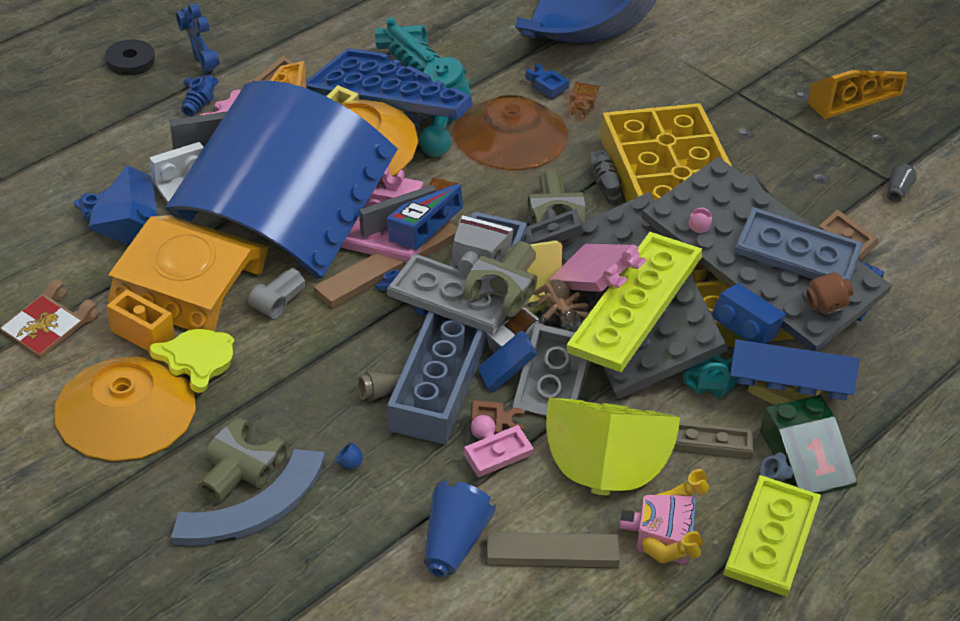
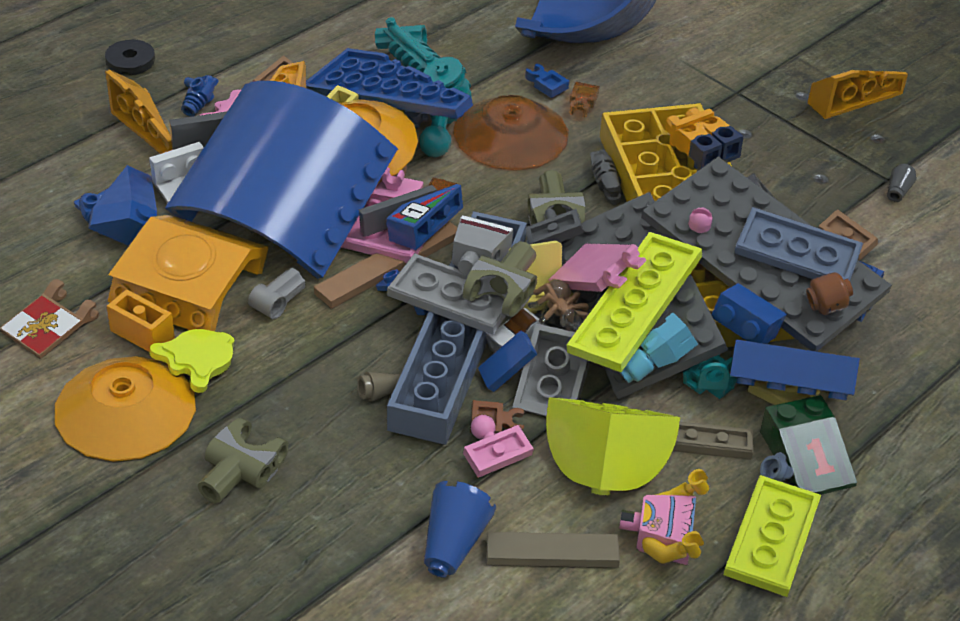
(137, 111): none -> light orange wedge
(186, 21): blue plant -> none
(256, 512): sand blue tile -> none
(350, 457): blue hinge -> none
(660, 347): none -> medium azure piece
(704, 137): none -> hips

